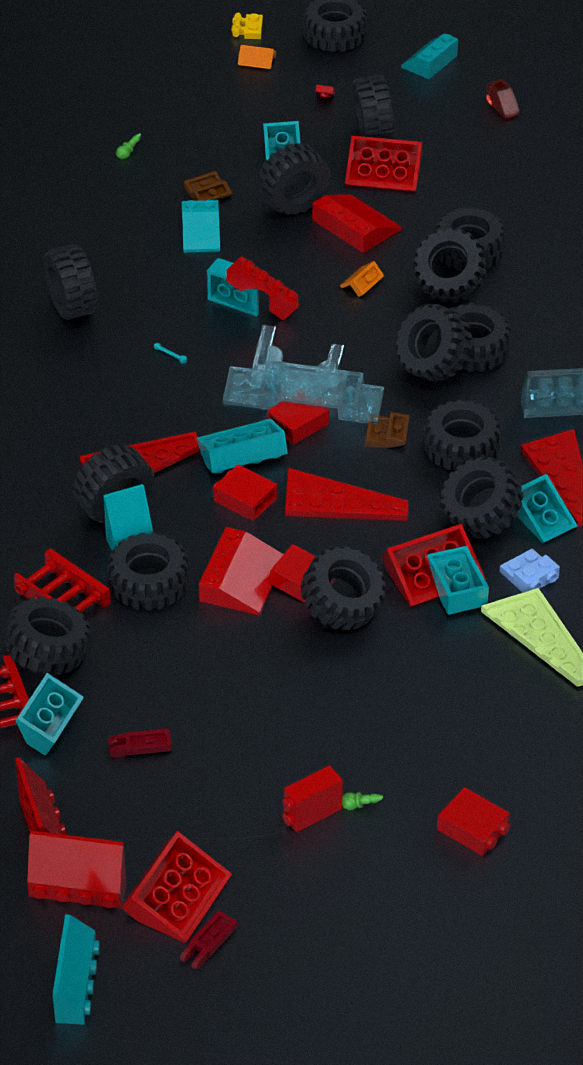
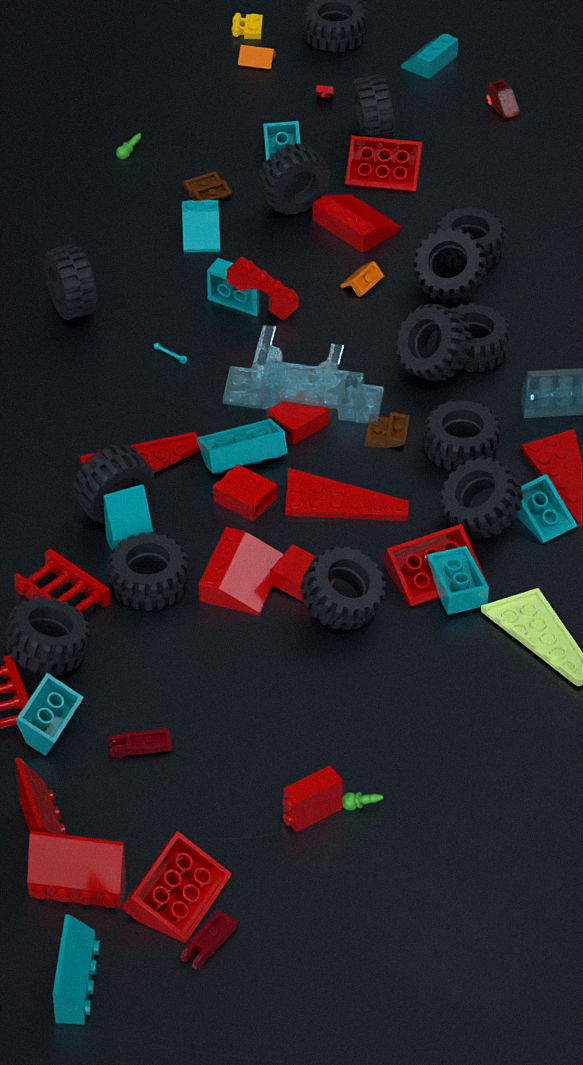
(473, 821): red brick -> none
(530, 571): light blue plate -> none

